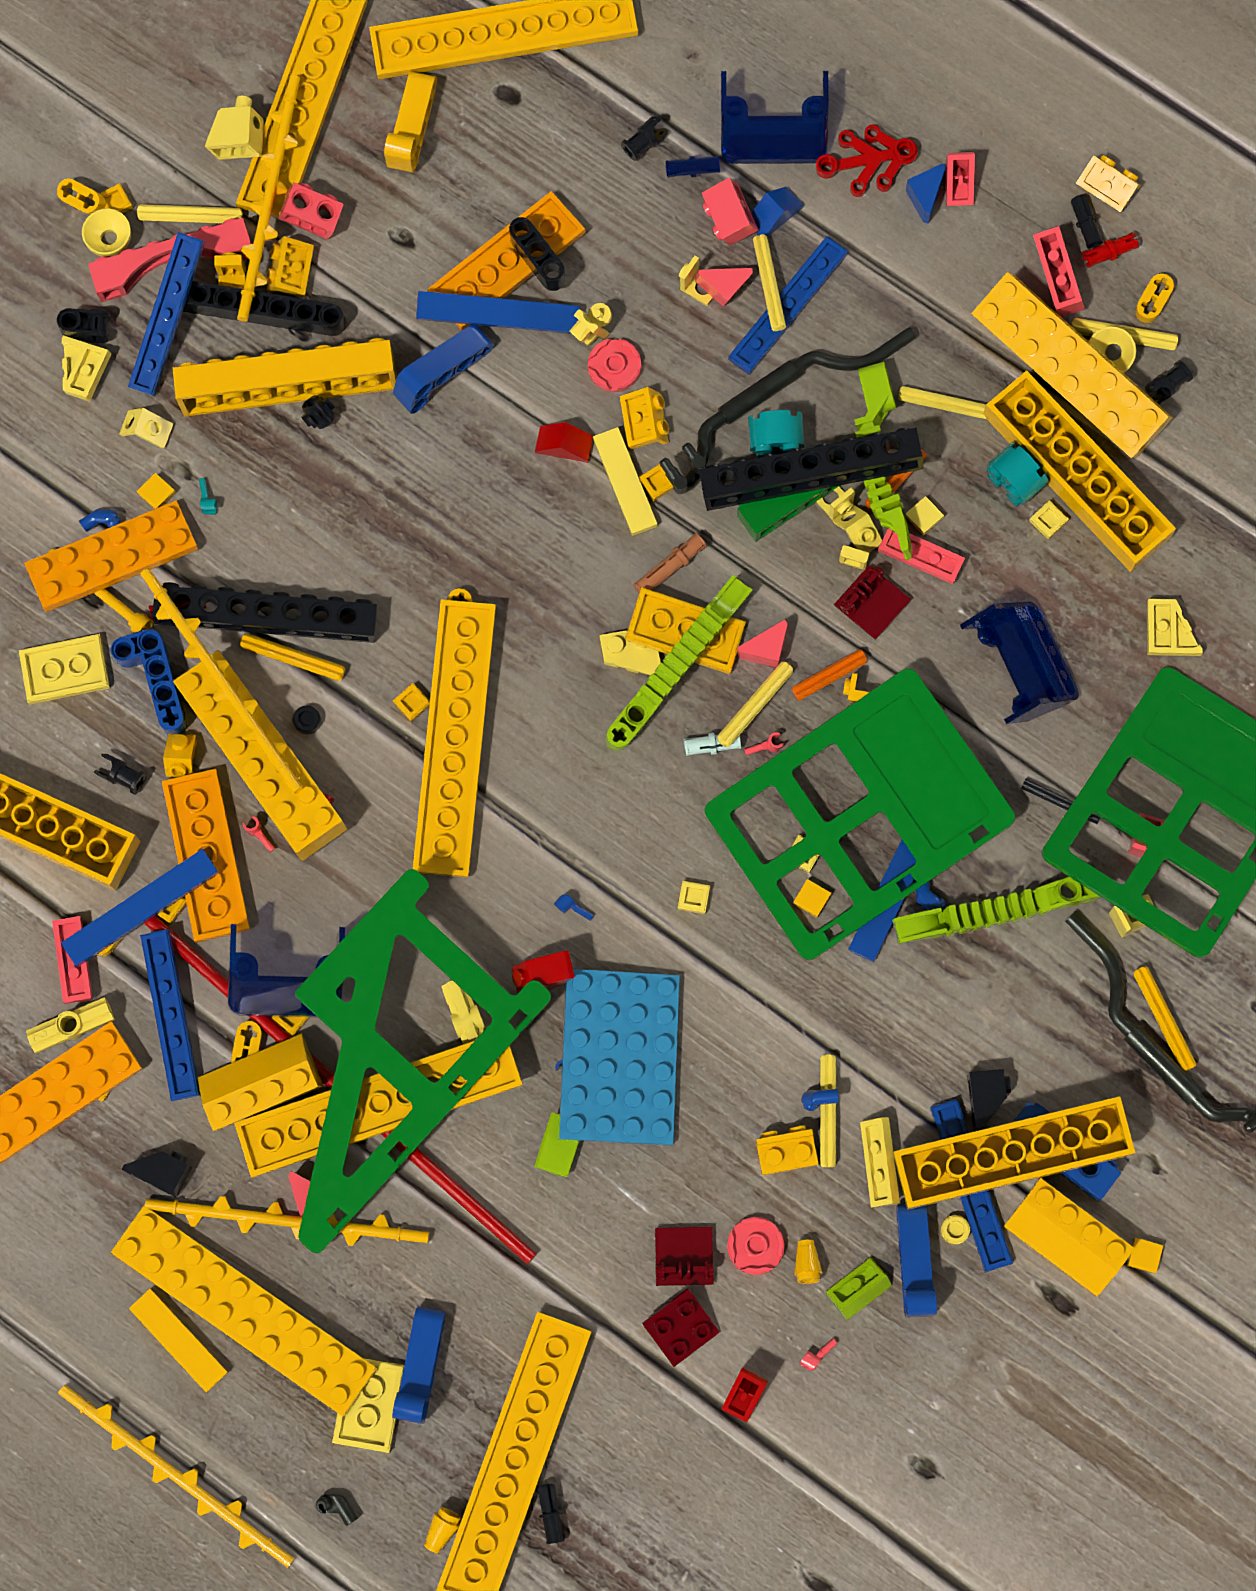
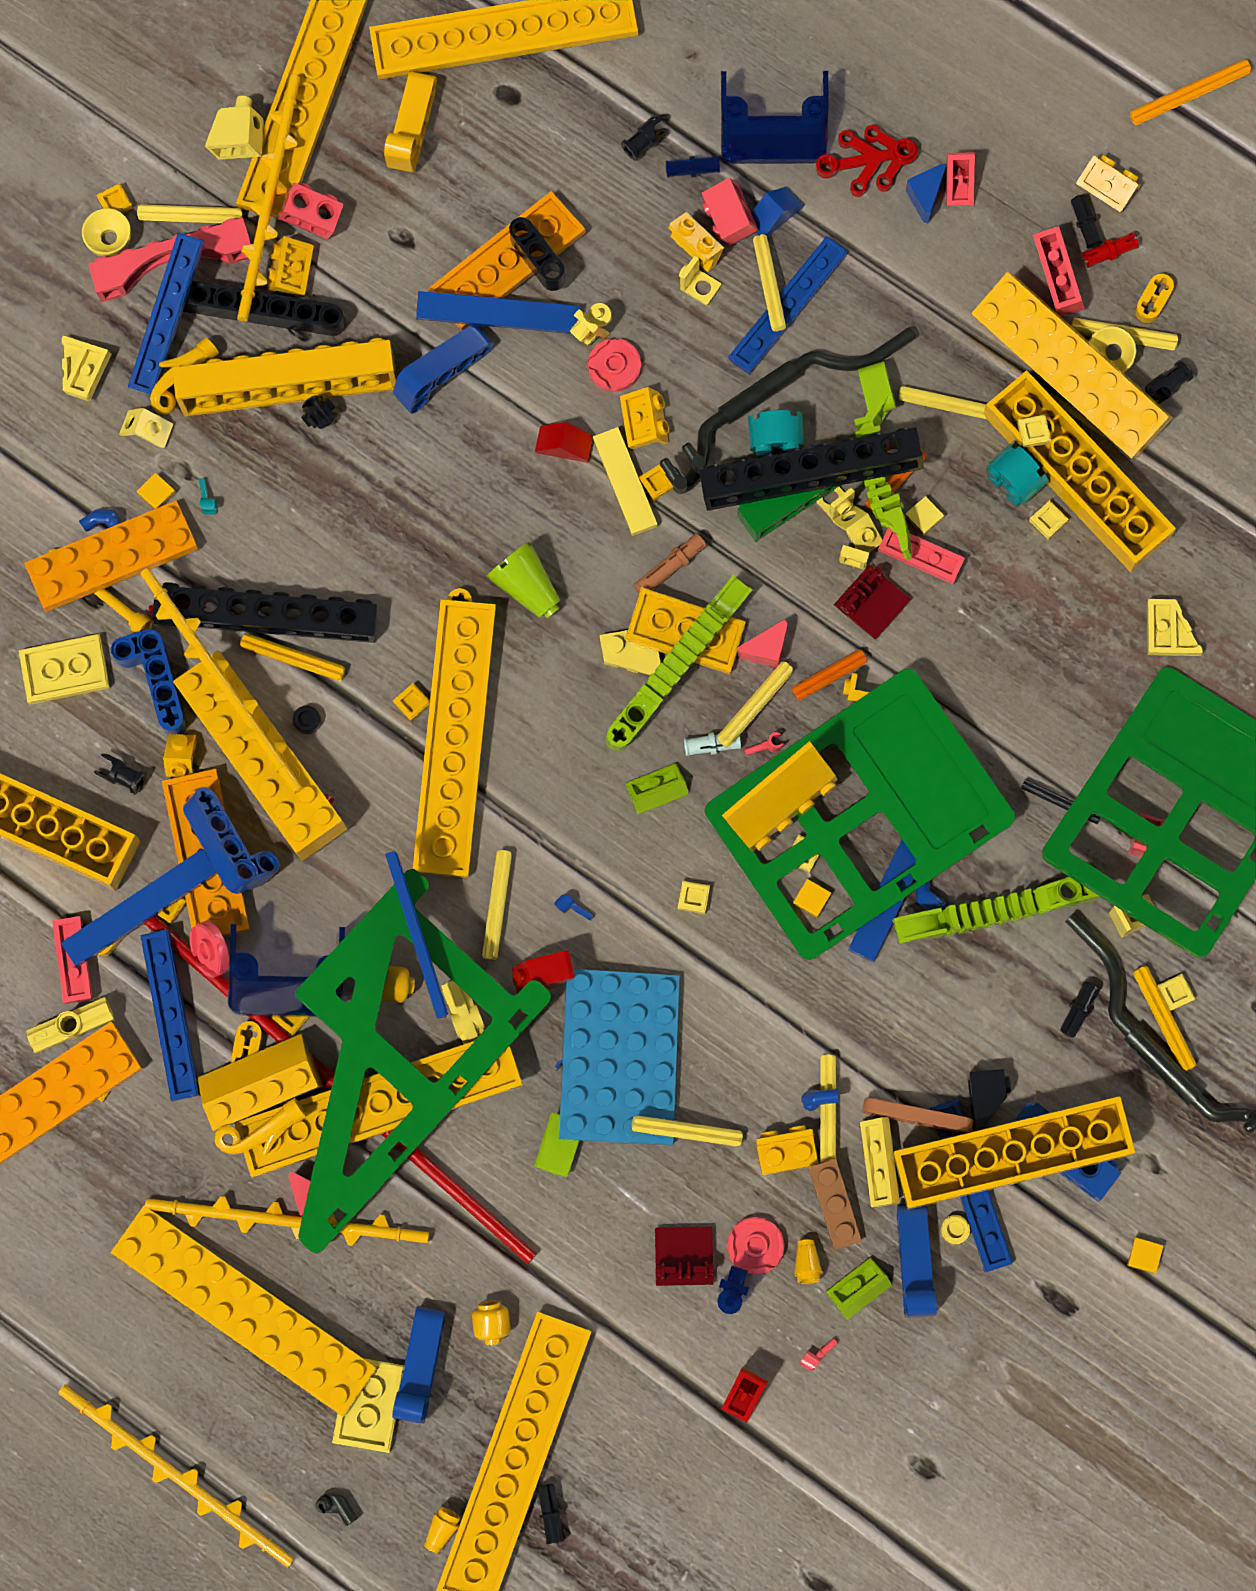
(83, 192): yellow beam -> none
(90, 324): black piece -> none
(161, 1171): black slope -> none
(178, 1340): yellow tile -> none
(200, 354): none -> yellow plant
(210, 948): none -> coral tile
(224, 846): none -> blue beam
(230, 270): yellow bracket -> none
(257, 831): coral hand -> none
(269, 1131): none -> yellow plant
(398, 985): none -> yellow head
(417, 935): none -> blue tile
(490, 1322): none -> yellow head
(497, 905): none -> light yellow axle
(526, 581): none -> lime cone
(657, 788): none -> lime slope
(680, 1327): dark red hinge -> none
(687, 1130): none -> light yellow axle
(696, 241): none -> yellow bracket
(722, 283): coral slope -> none
(733, 1291): none -> clear blue hips
(781, 797): none -> yellow slope
(834, 1203): none -> medium nougat plate
(917, 1116): none -> nougat beam
(1029, 656): clear blue windscreen -> none
(1034, 431): none -> light yellow tile
(1069, 1237): yellow slope -> none
(1079, 1009): none -> black axle
(1176, 992): none -> light yellow tile
(1190, 92): none -> light orange axle

